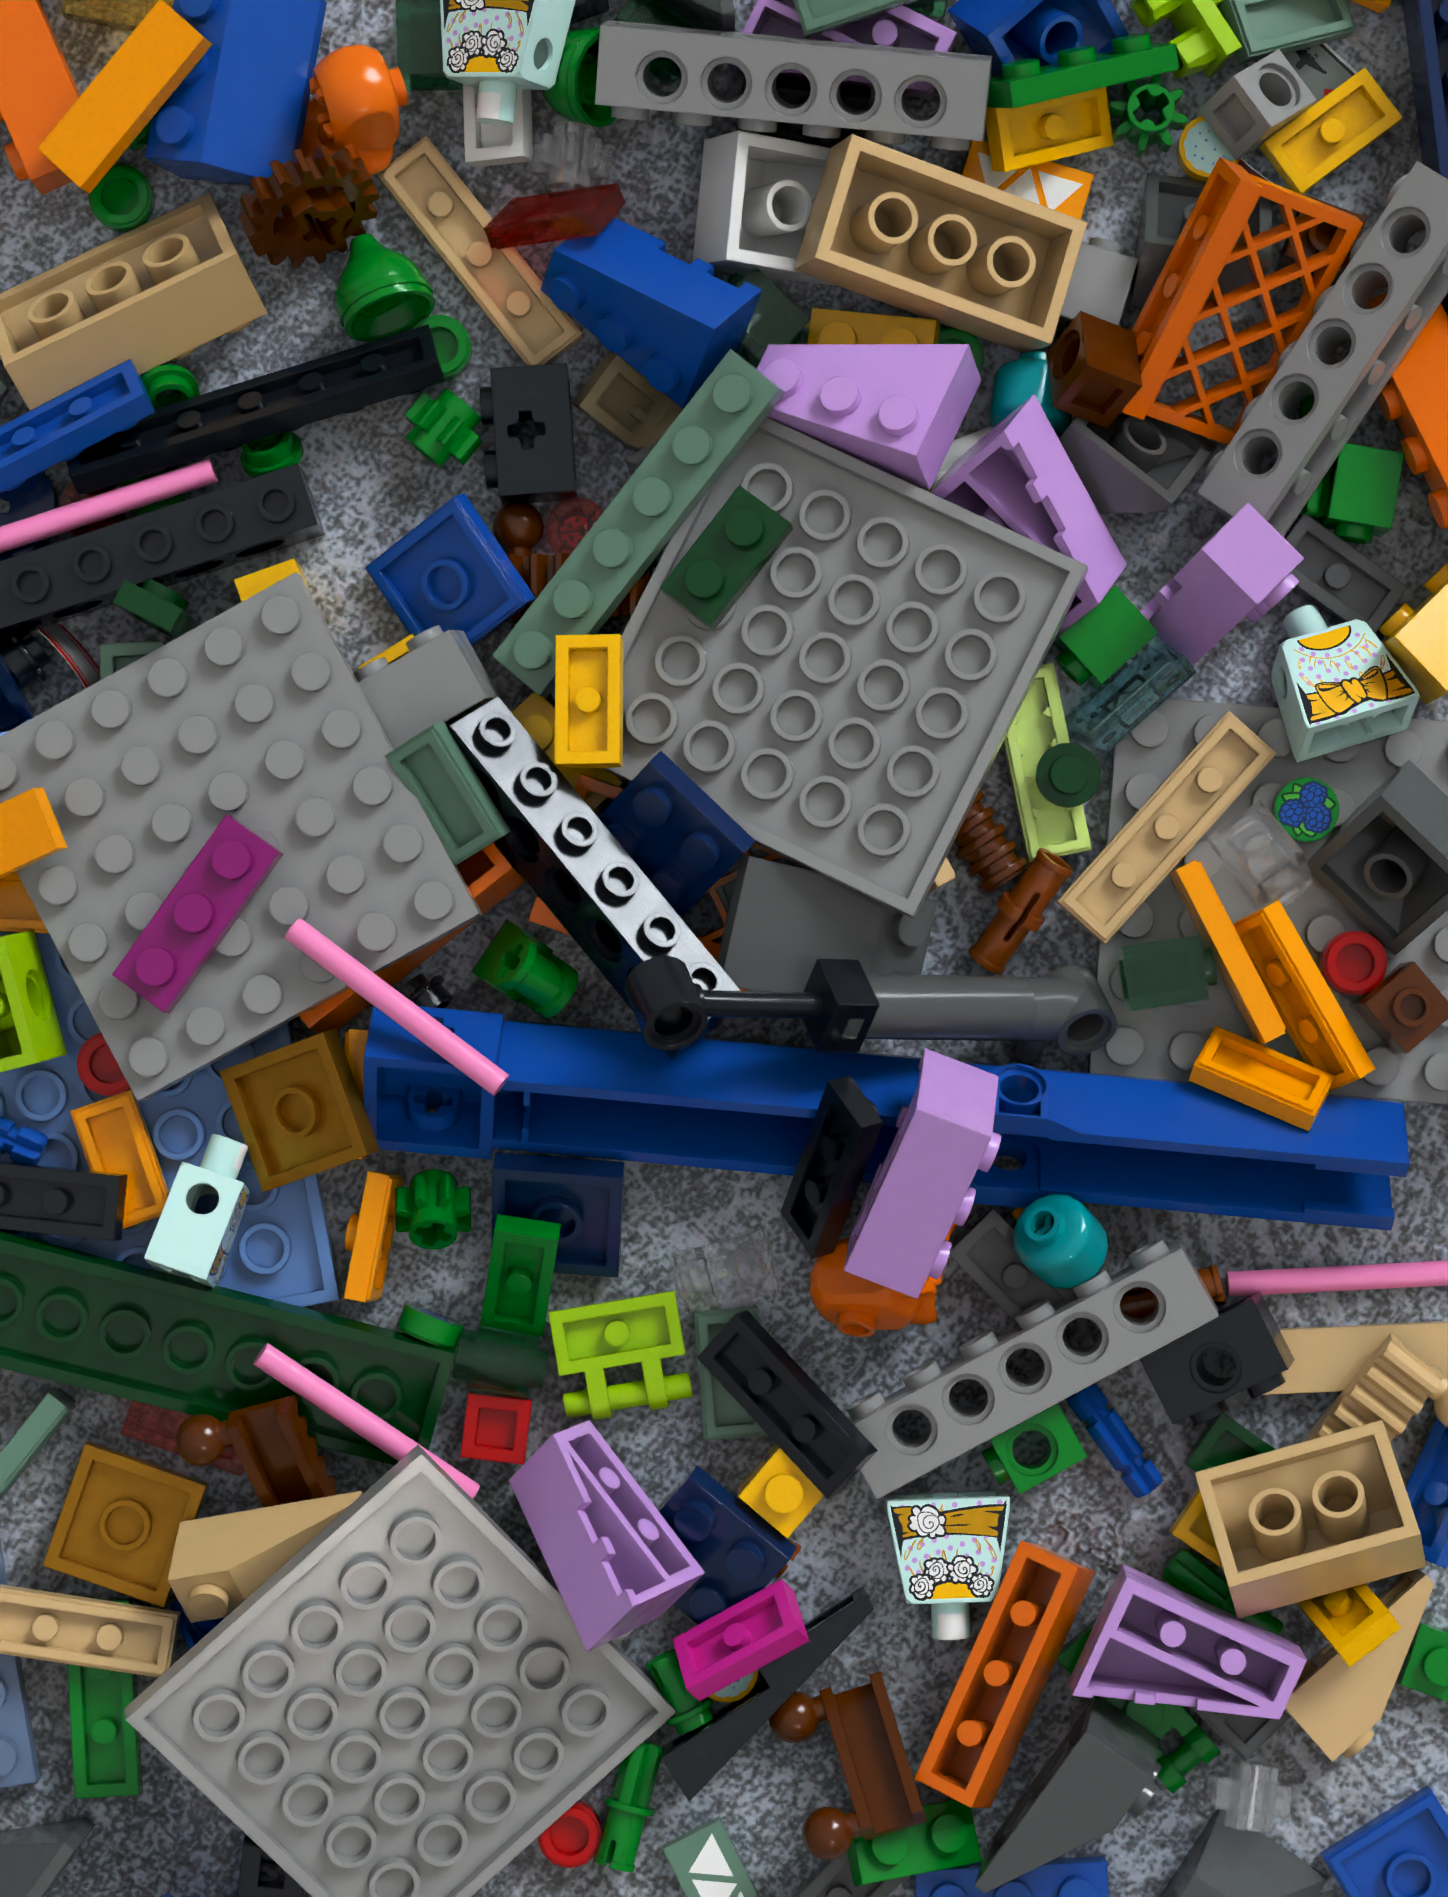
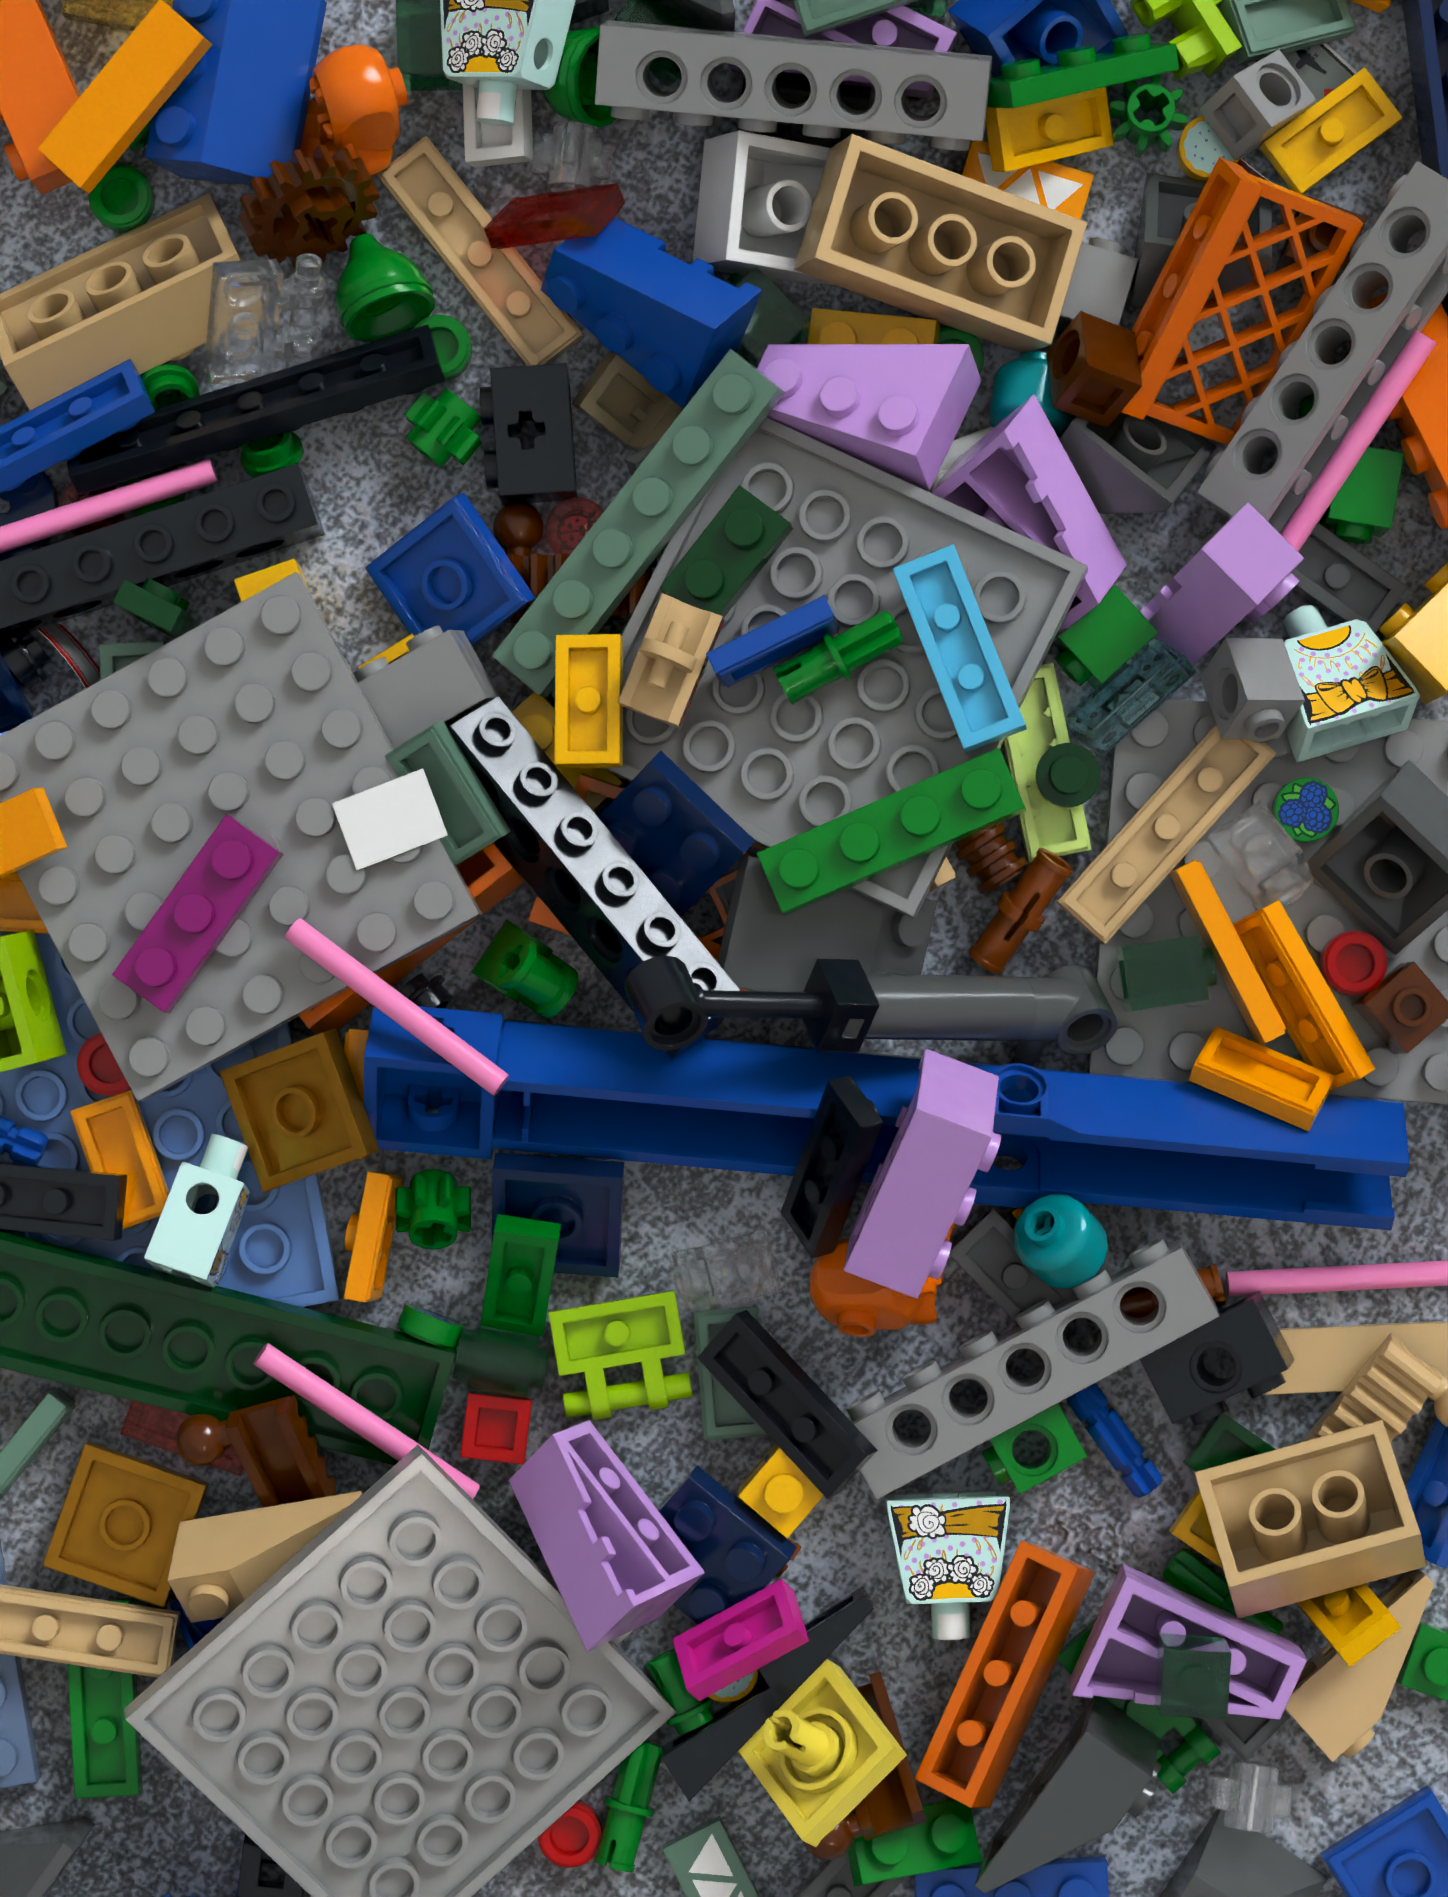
(245, 317): none -> clear plate
(389, 819): none -> white sticker
(671, 661): none -> tan hips
(773, 642): none -> blue tile
(821, 1753): none -> light yellow plate
(838, 656): none -> green axle
(891, 831): none -> green plate
(959, 648): none -> medium azure plate
(1192, 1676): none -> clear green brick
(1252, 688): none -> light grey brick
(1357, 439): none -> bright pink bar

